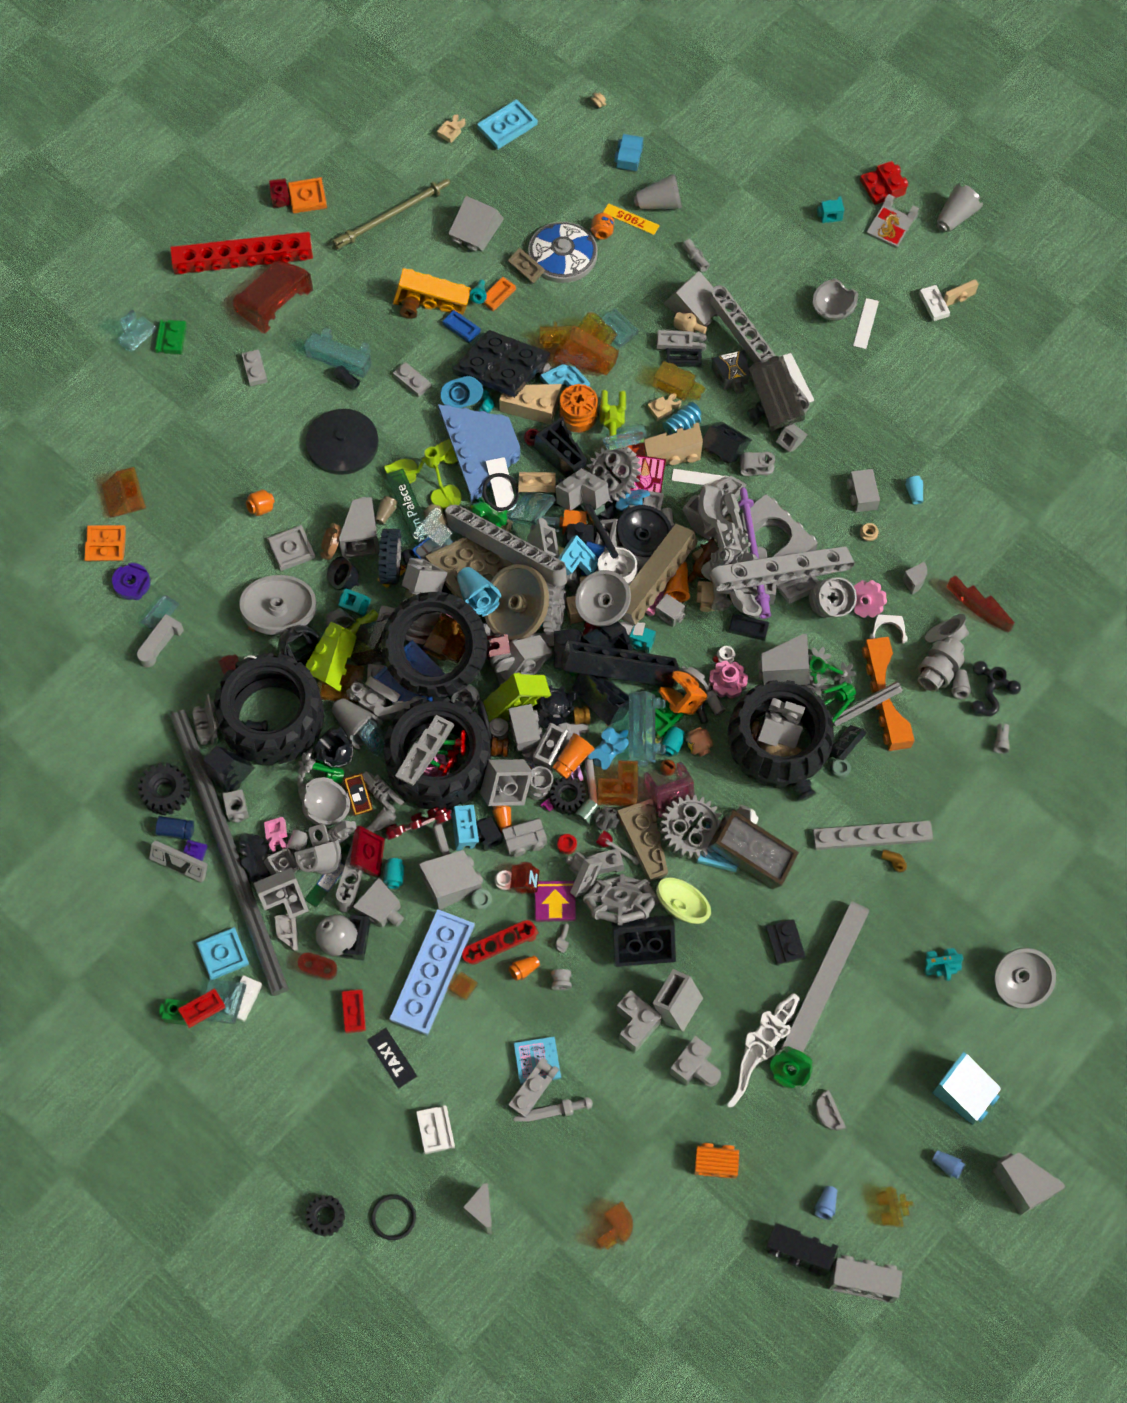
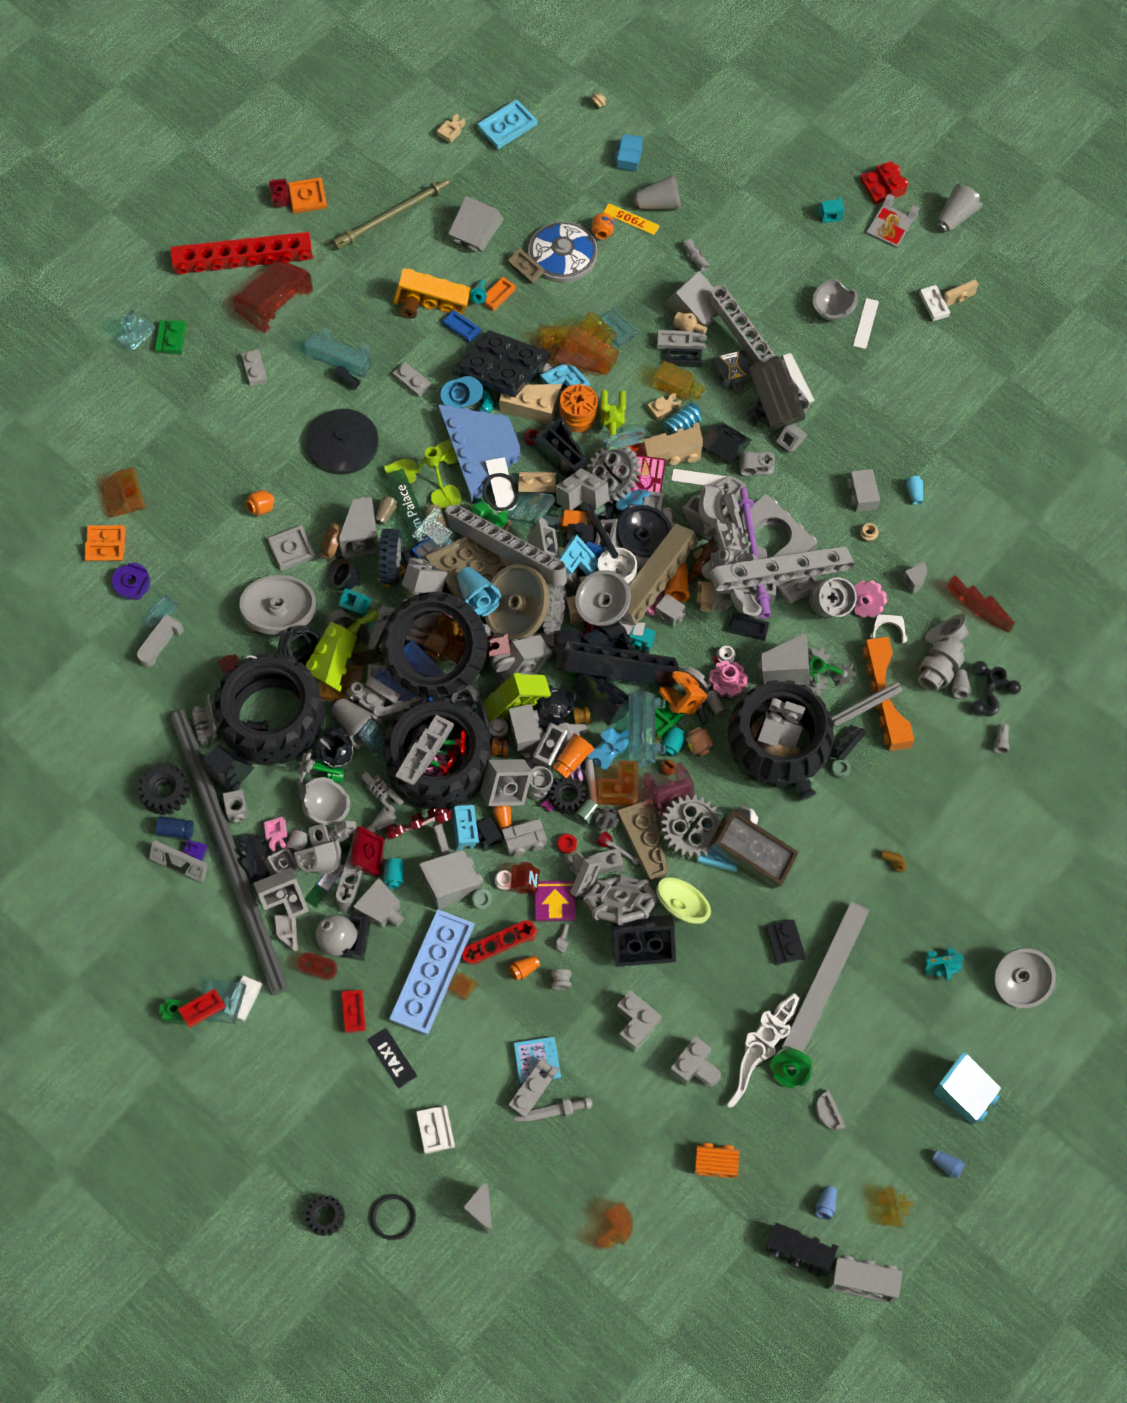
(222, 953): medium azure tile -> none
(358, 794): tile -> none
(677, 1000): light grey brick -> none
(844, 692): green plant -> none
(872, 835): light grey plate -> none
(1025, 1181): light grey slope -> none

